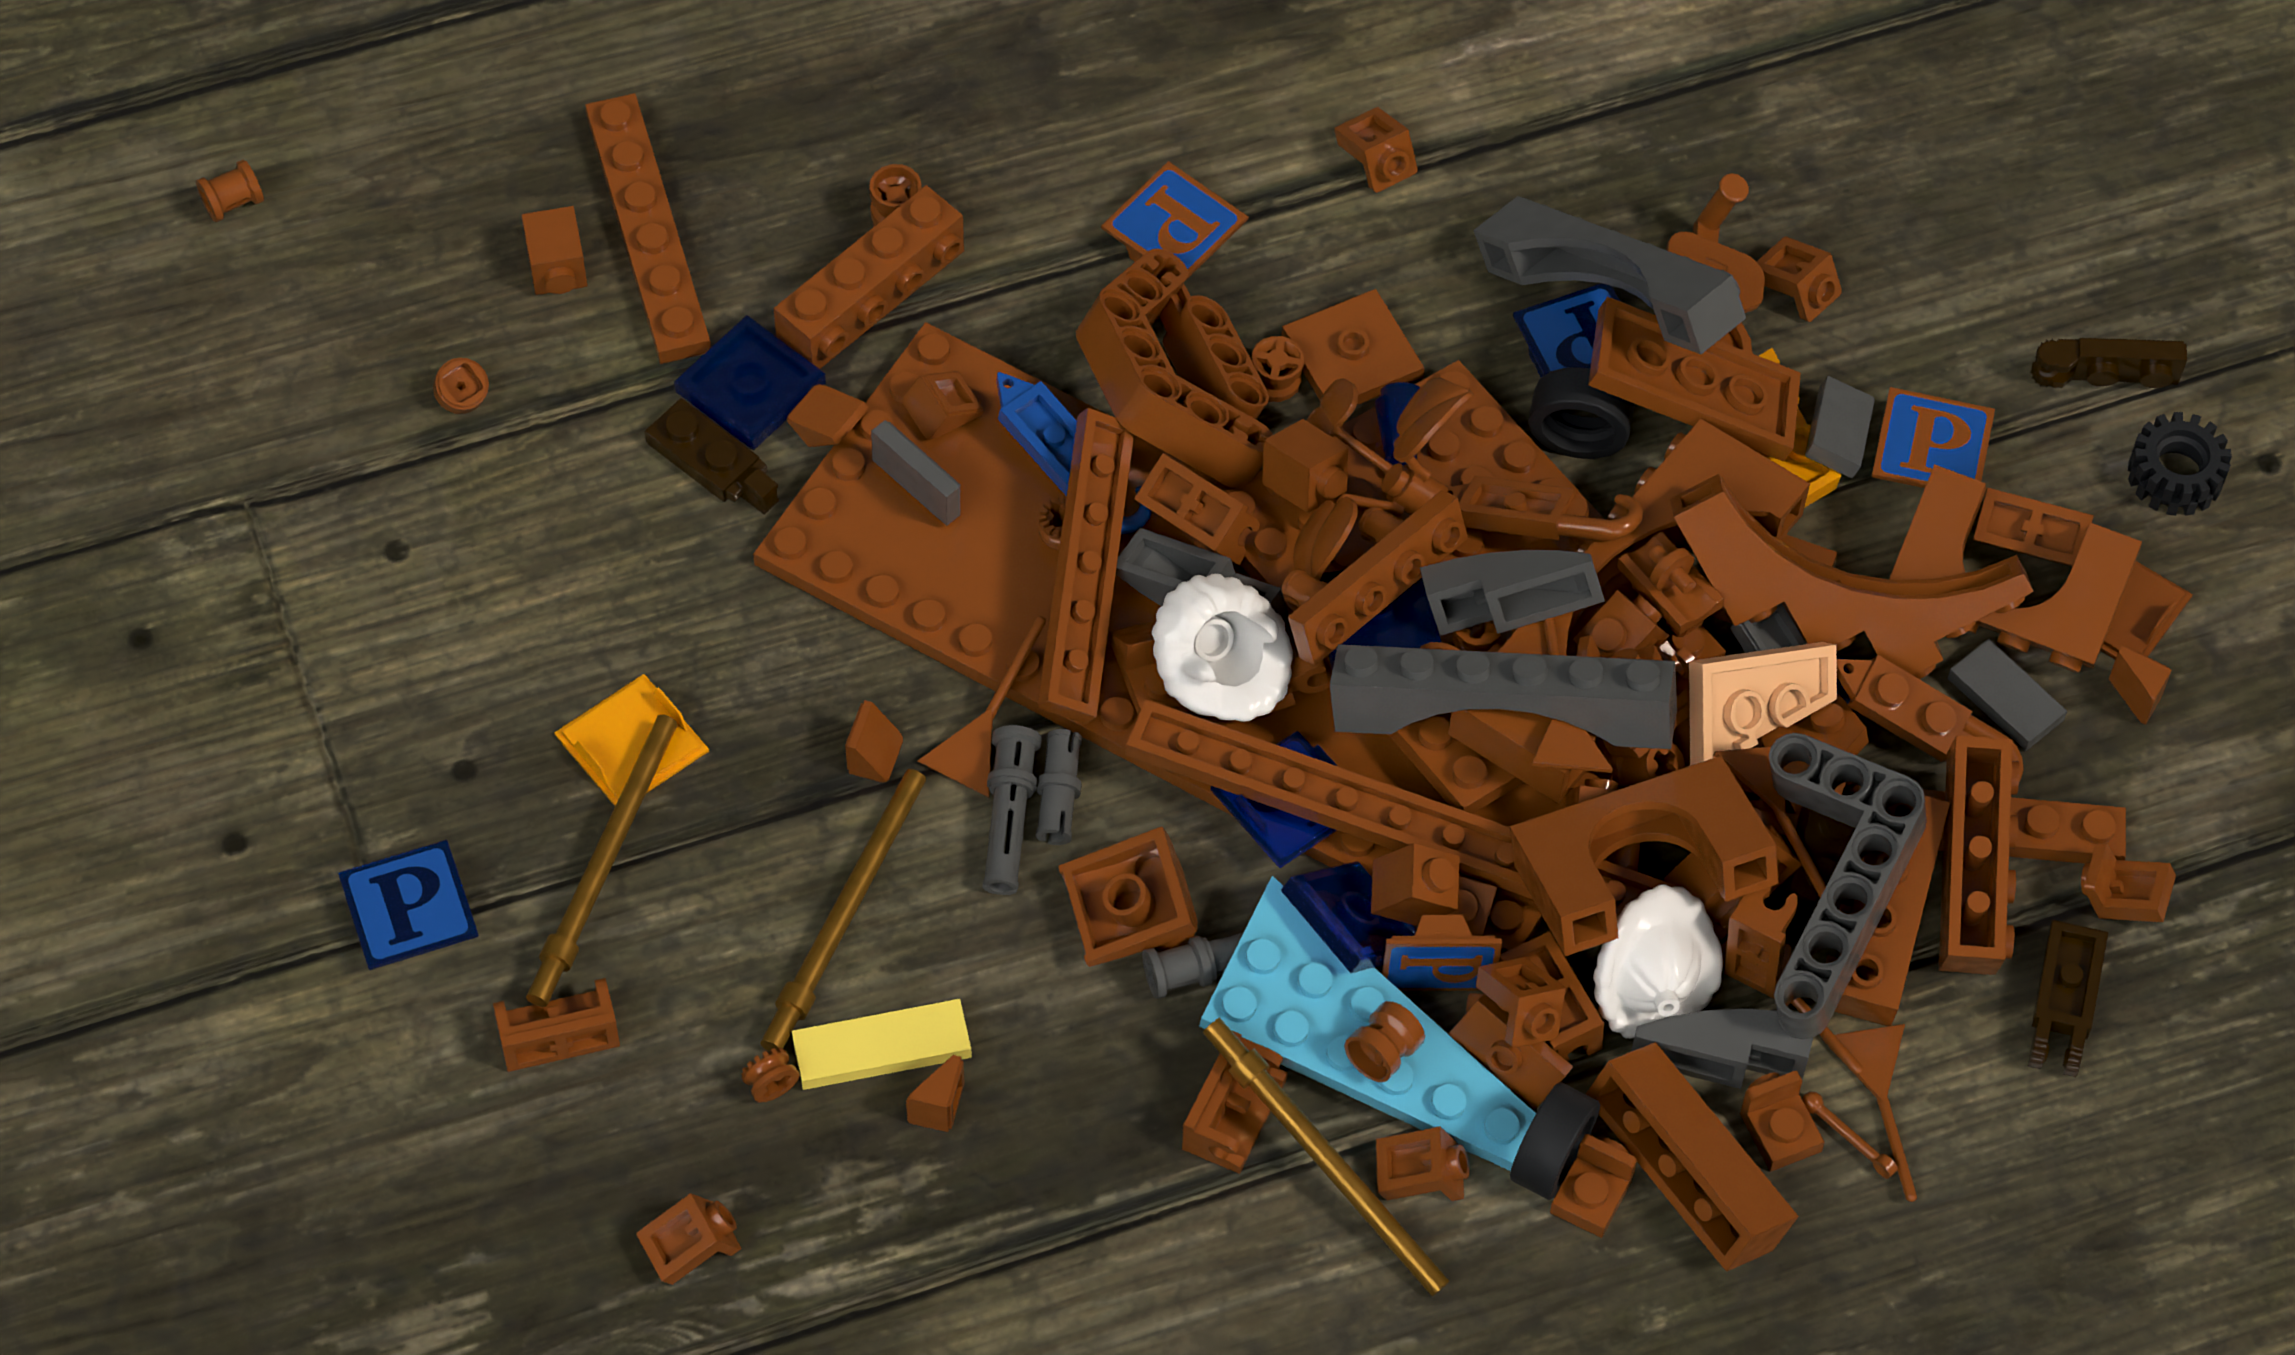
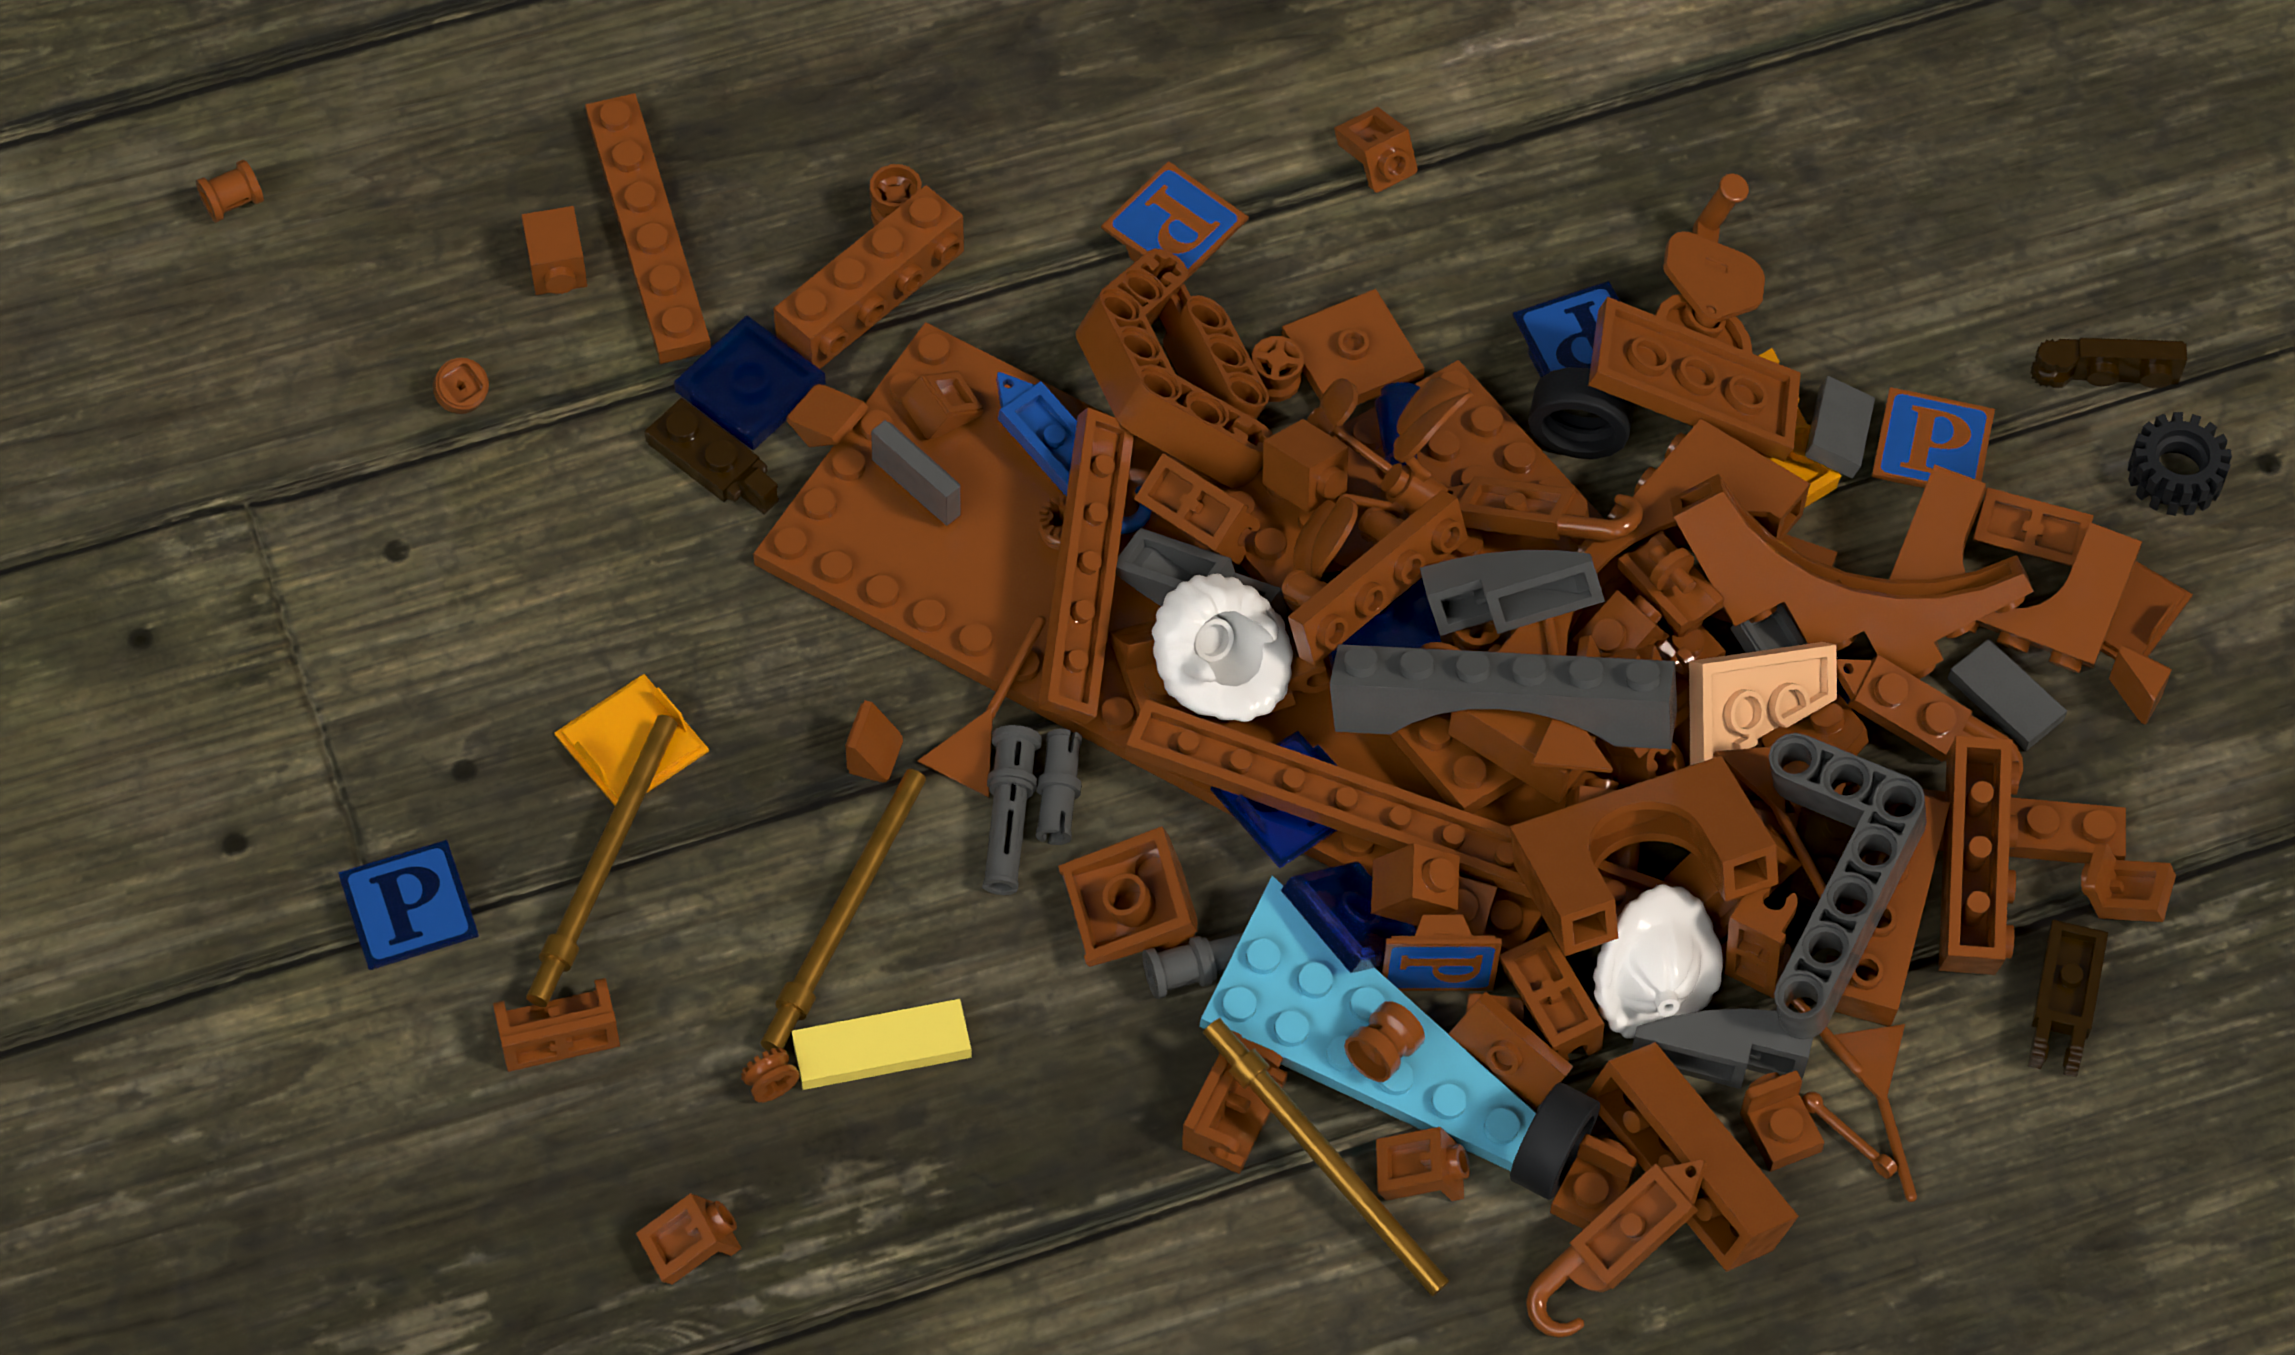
(938, 1097): dark orange slope -> none
(1528, 996): dark orange bracket -> none
(1541, 244): dark grey arch -> none
(1618, 1239): none -> dark orange plate
(1802, 274): dark orange bracket -> none

